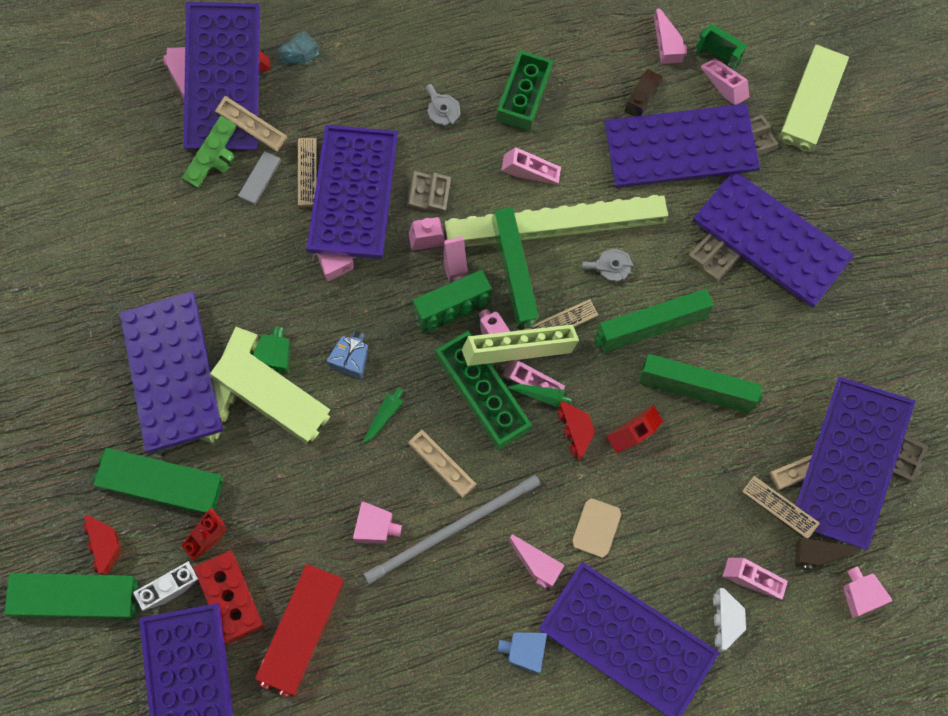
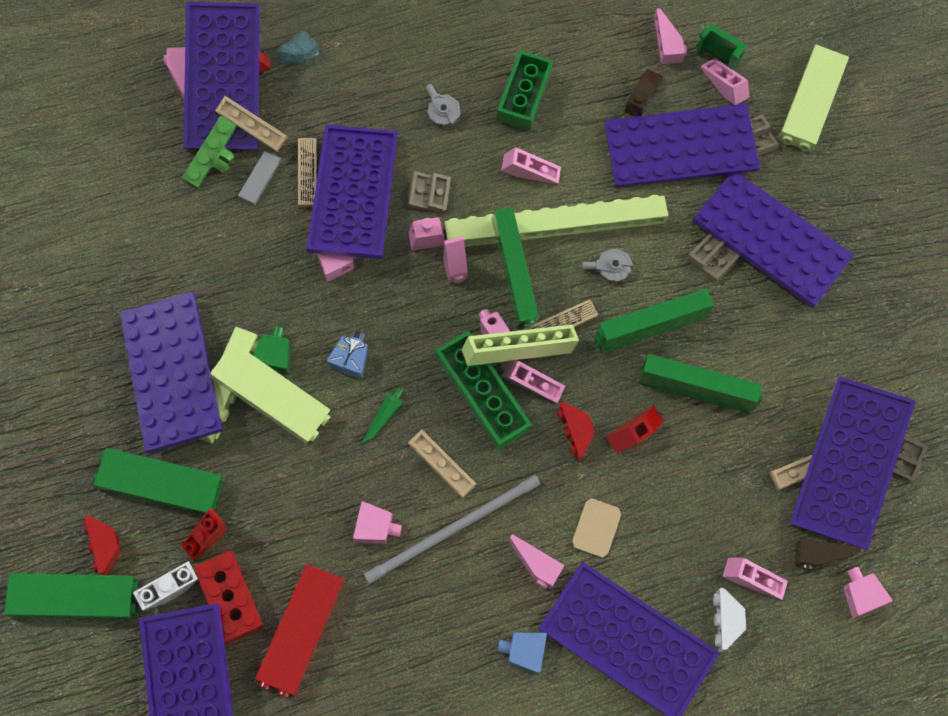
(452, 301): green brick -> none
(547, 395): green bar -> none
(781, 507): tan tile -> none

